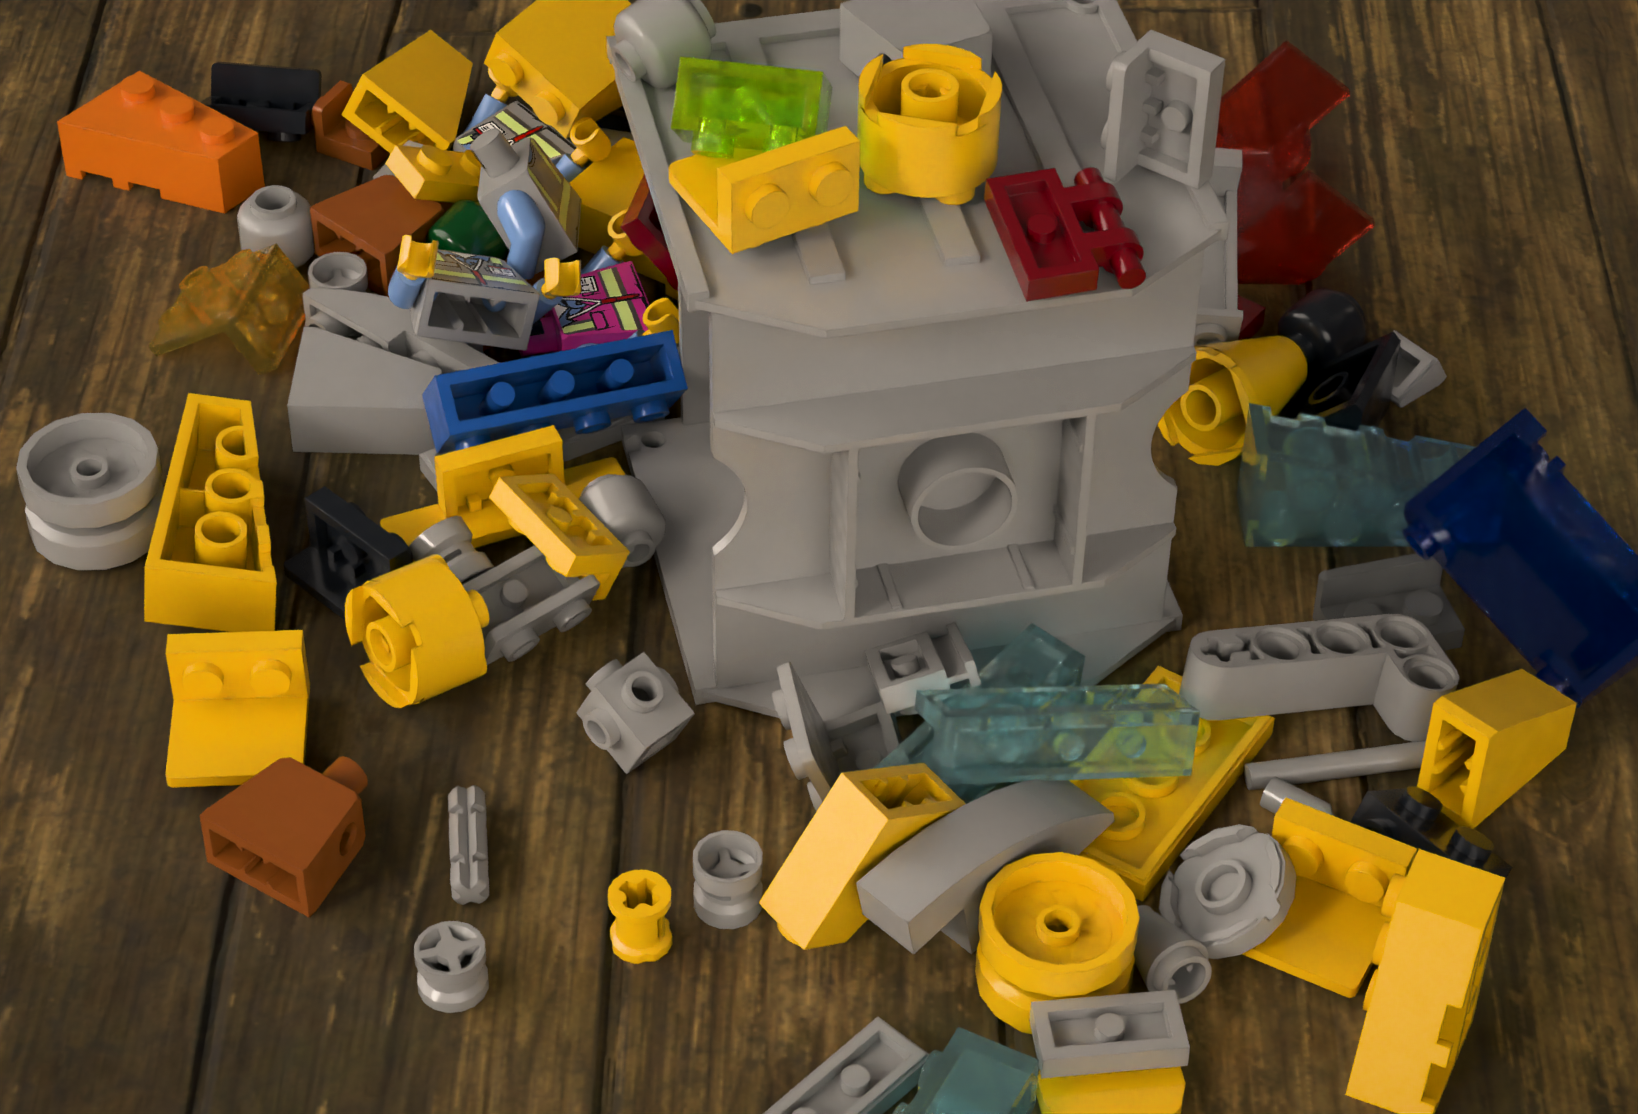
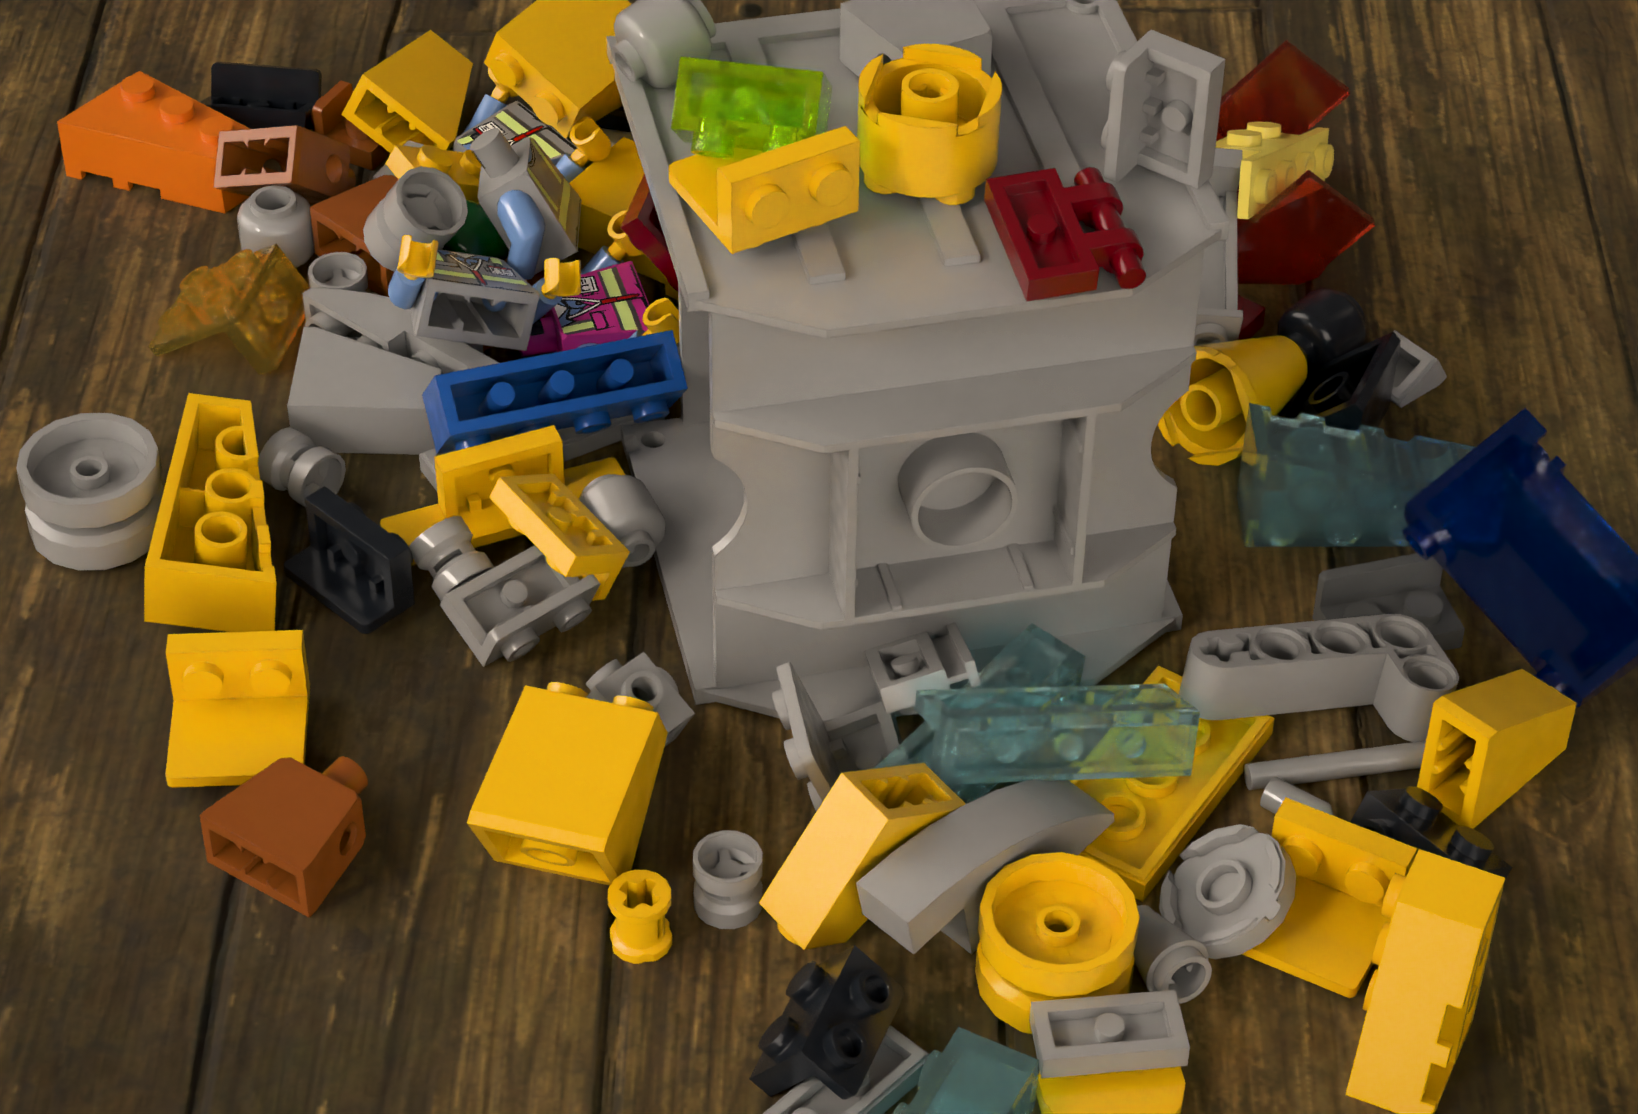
(292, 462): none -> light grey wheel
(309, 162): none -> dark orange torso
(418, 205): none -> light grey wheel
(418, 631): yellow brick -> none
(463, 952): light grey wheel -> none
(468, 845): light grey axle -> none
(570, 783): none -> yellow slope
(829, 1025): none -> black bracket
(1275, 161): none -> light yellow bracket

